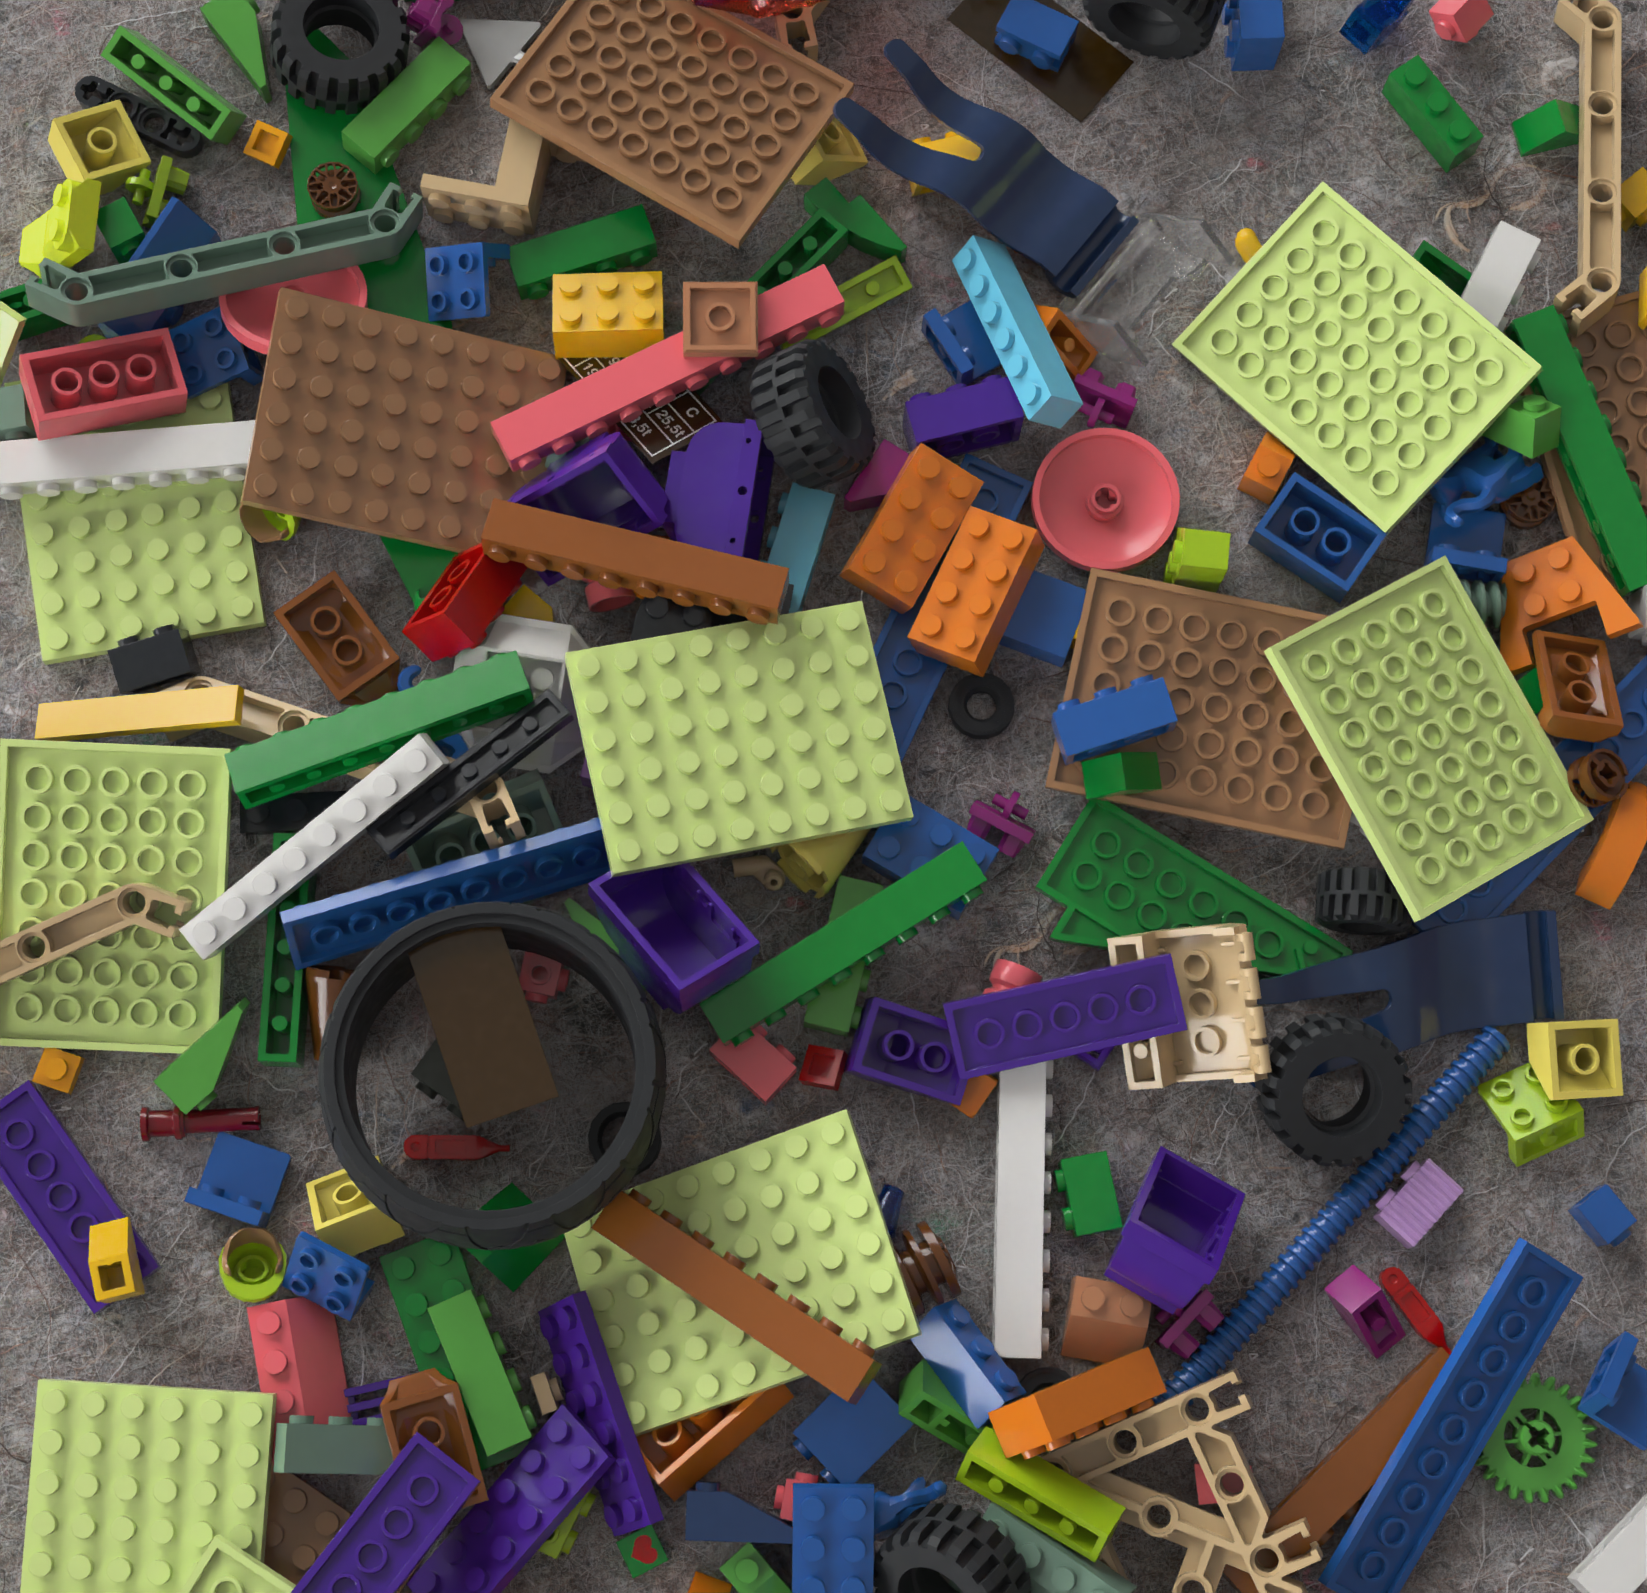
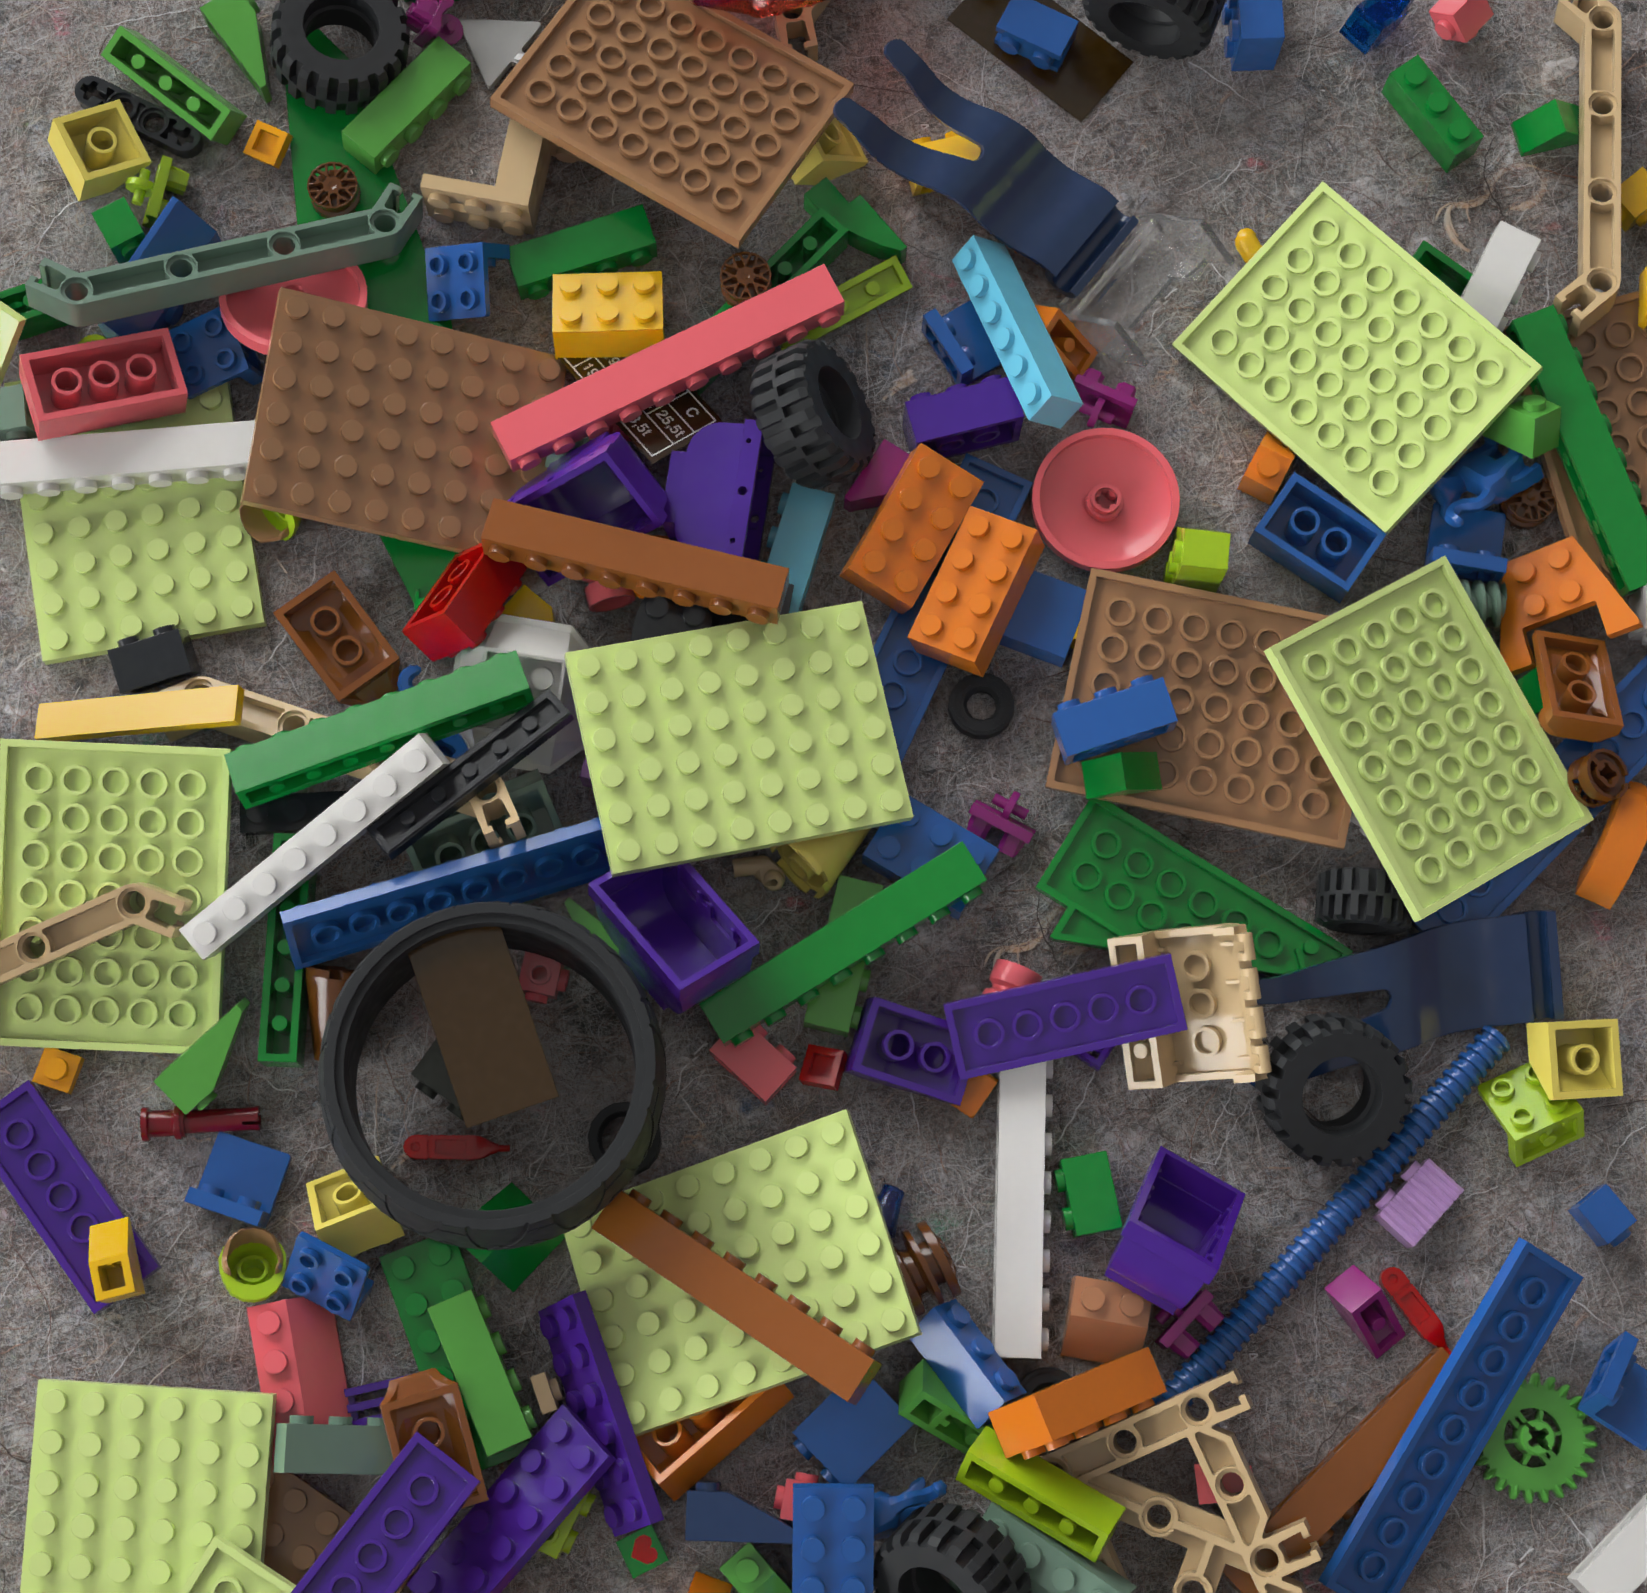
(66, 230): neon yellow slope -> none
(720, 319): nougat tile -> none
(744, 278): none -> reddish brown wheel

